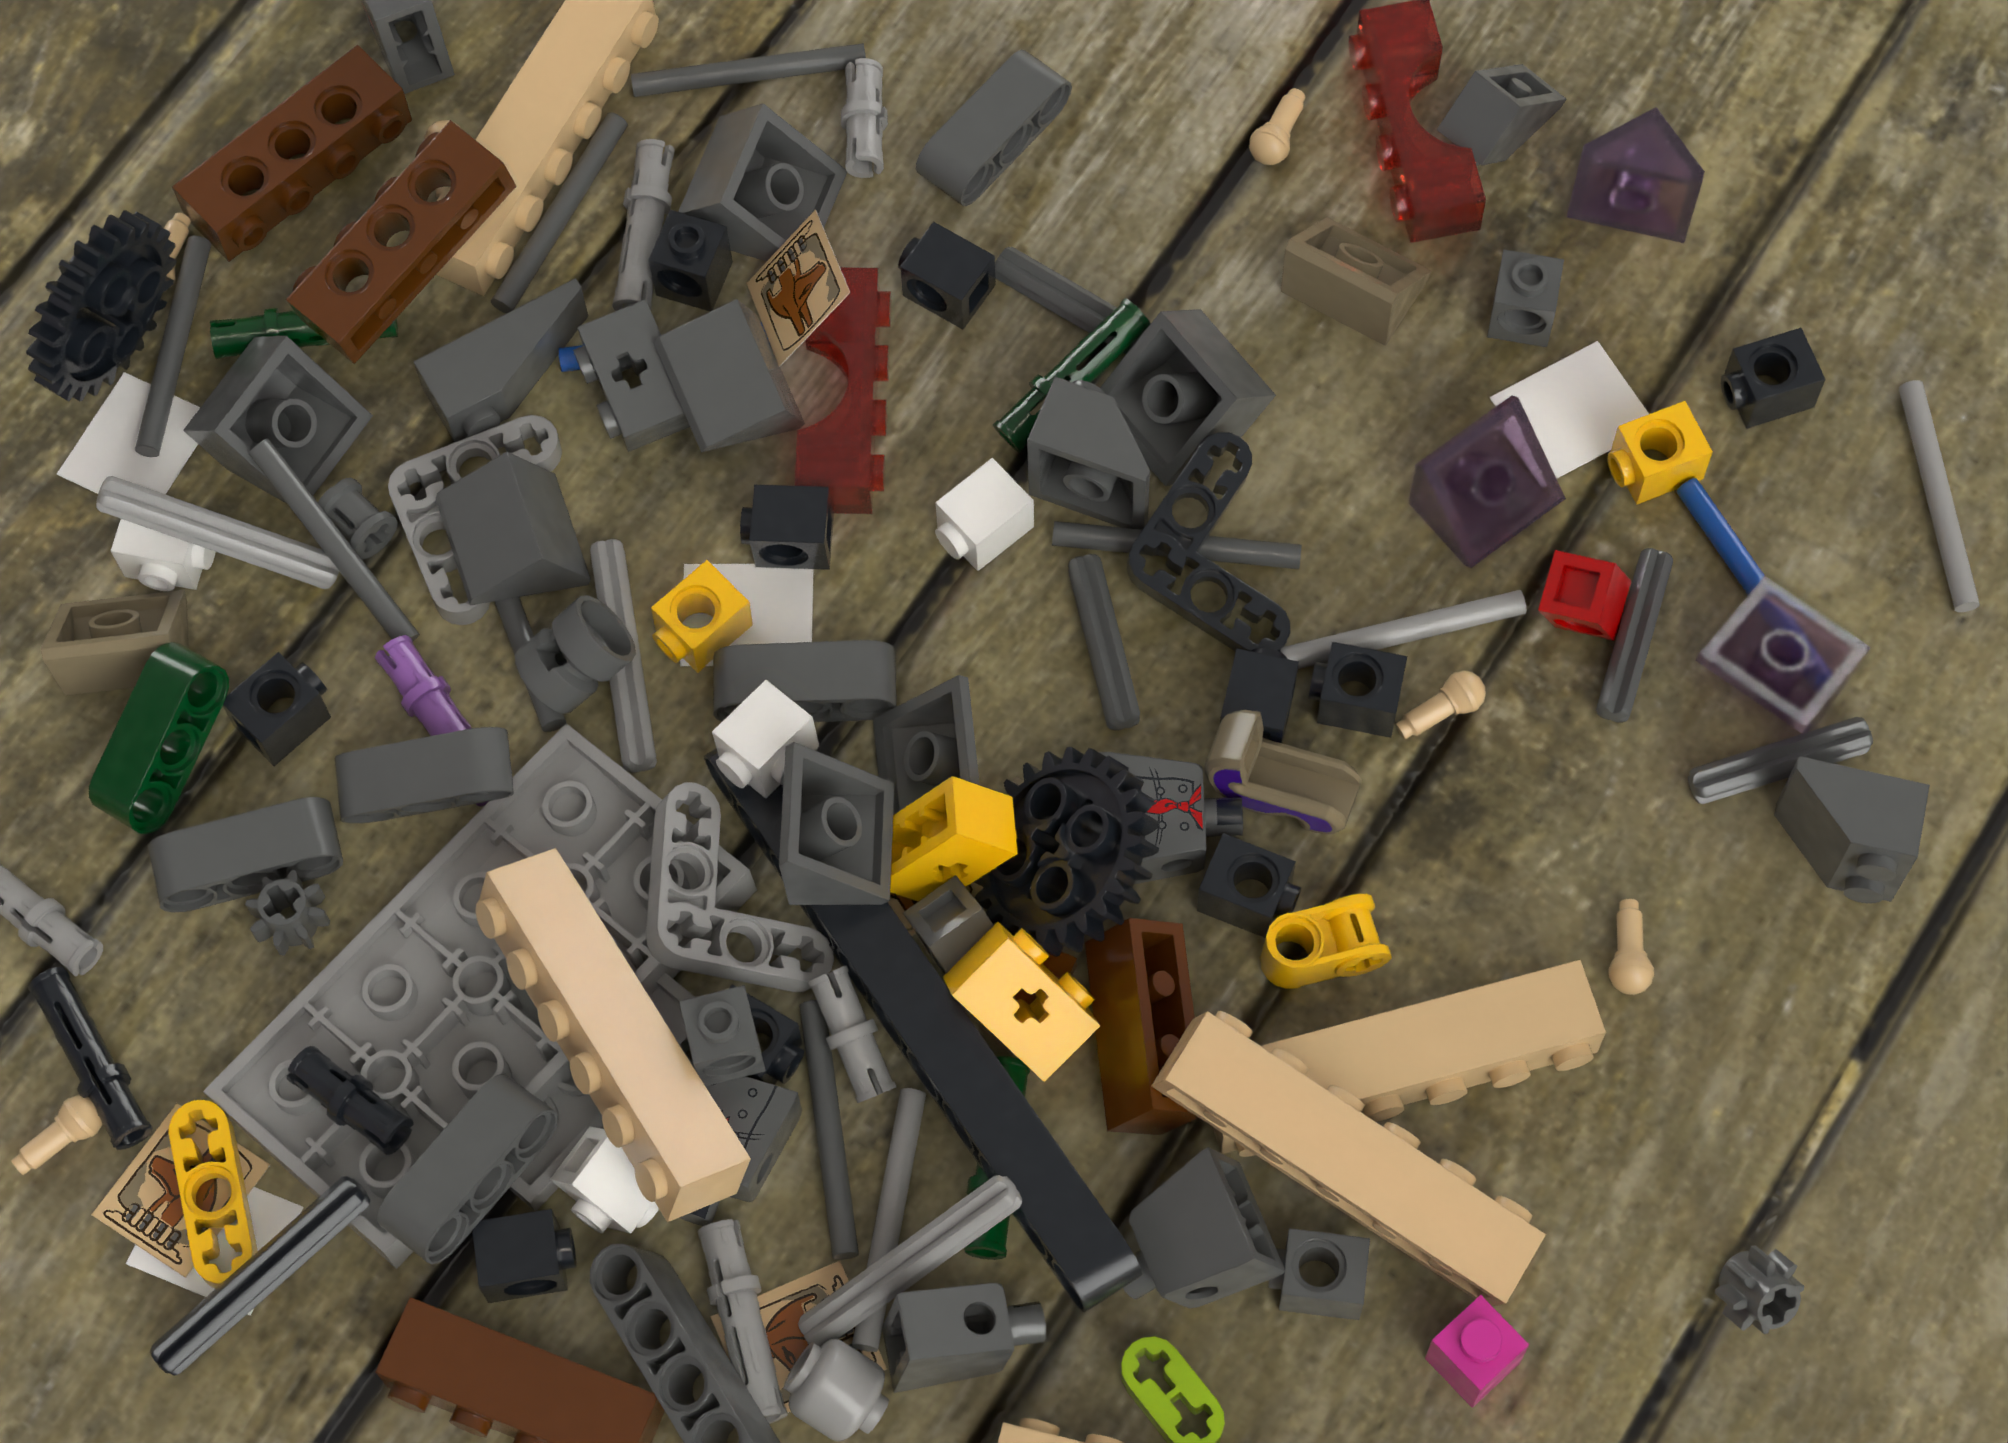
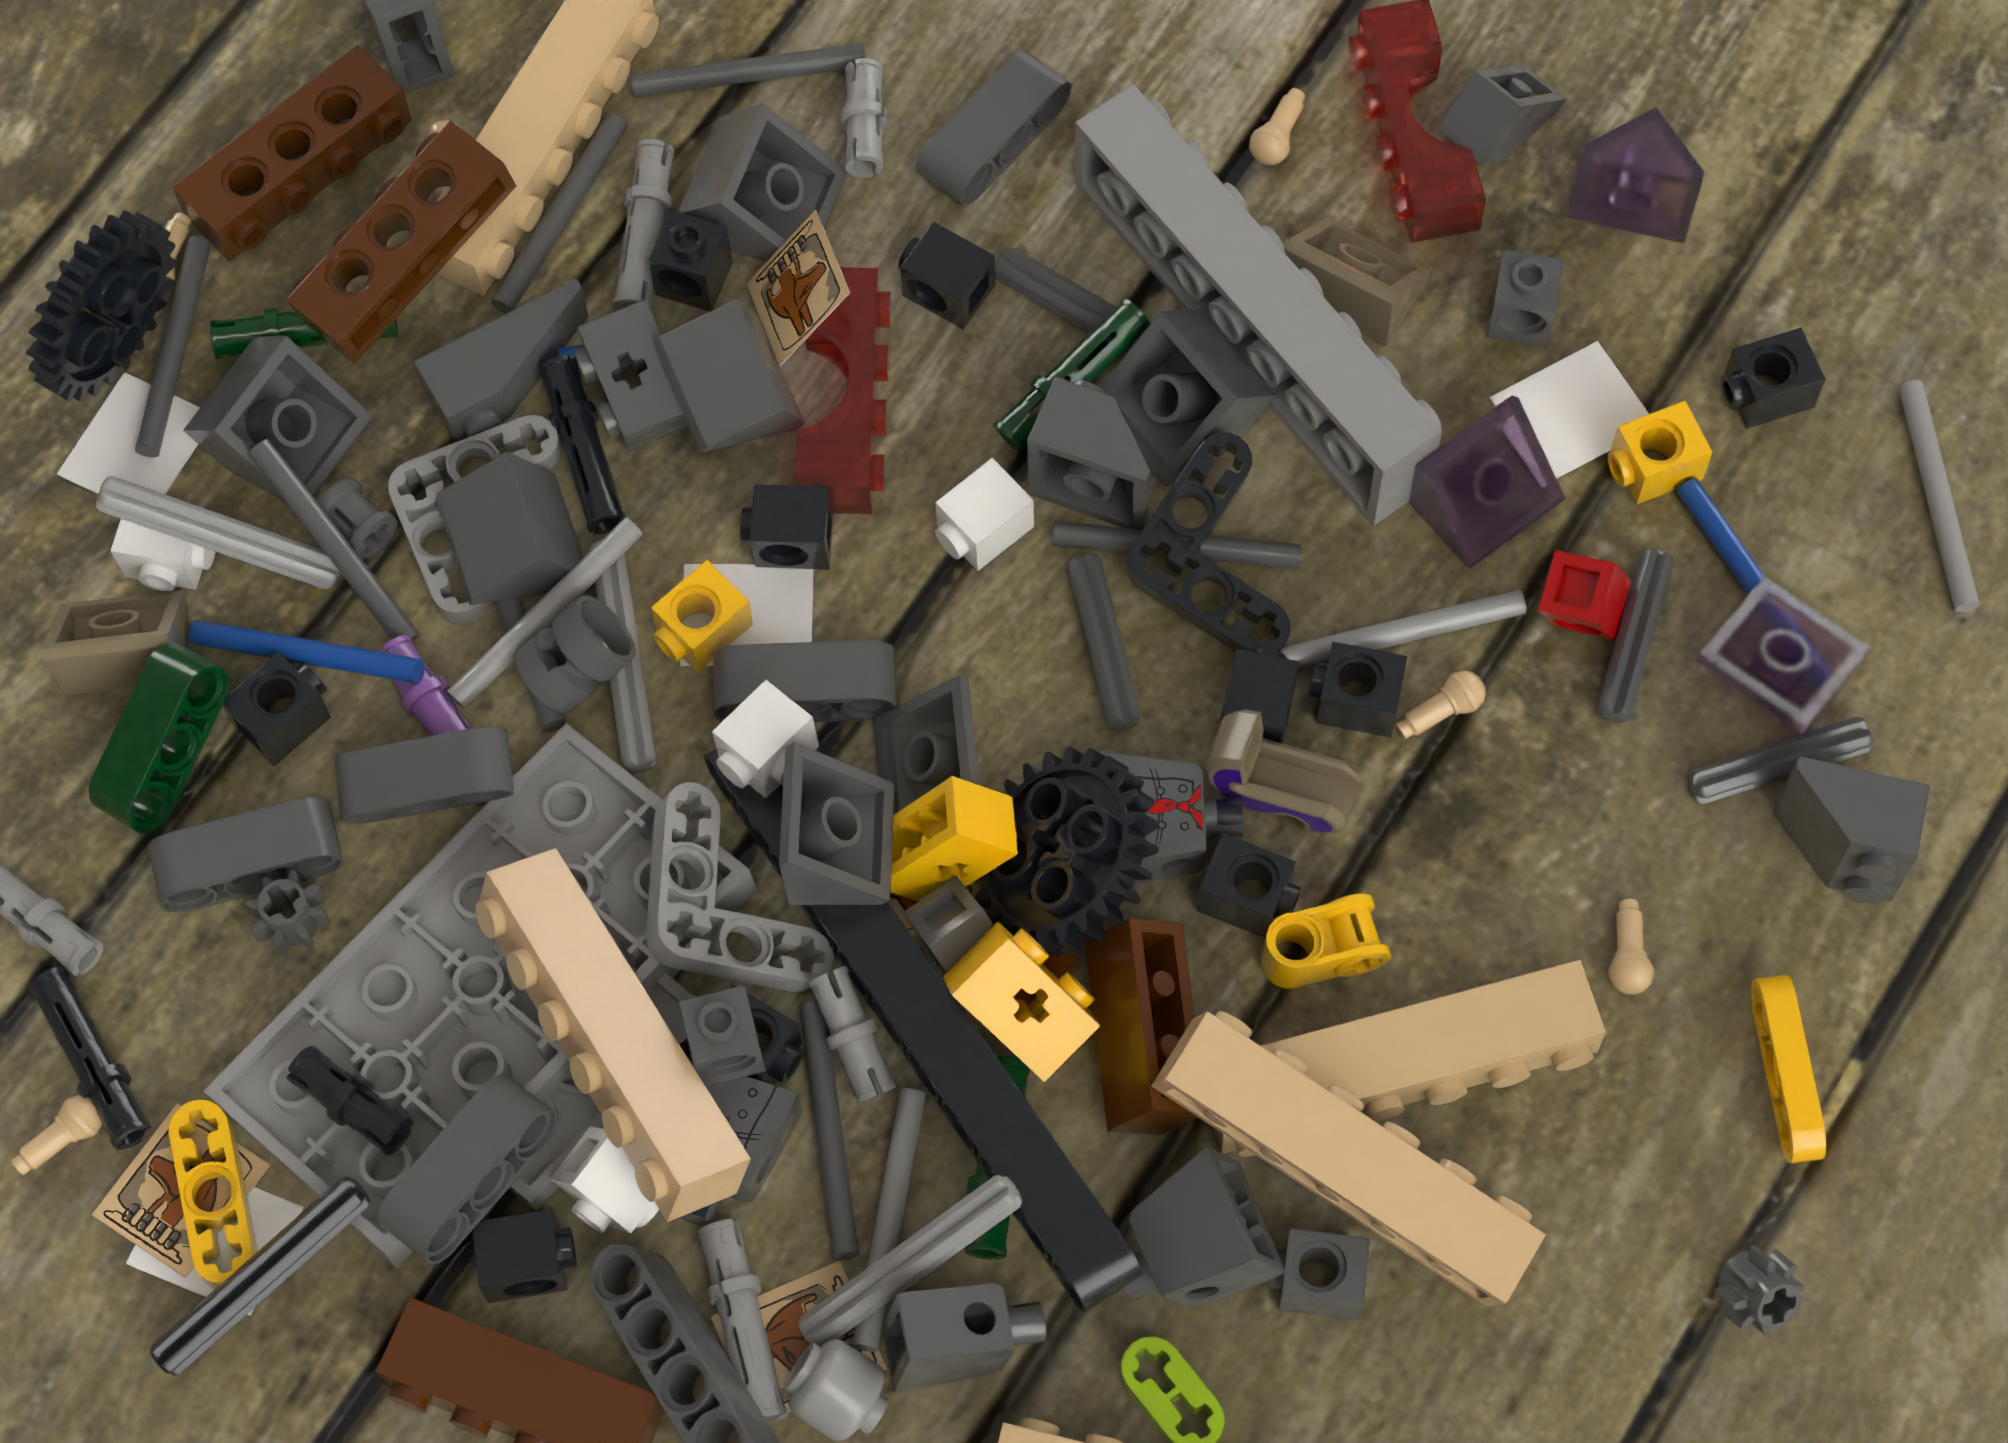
(307, 651): none -> blue bar
(544, 612): none -> light grey bar
(576, 424): none -> black pin
(1220, 260): none -> light grey brick
(1476, 1351): dark pink brick -> none
(1788, 1069): none -> yellow beam

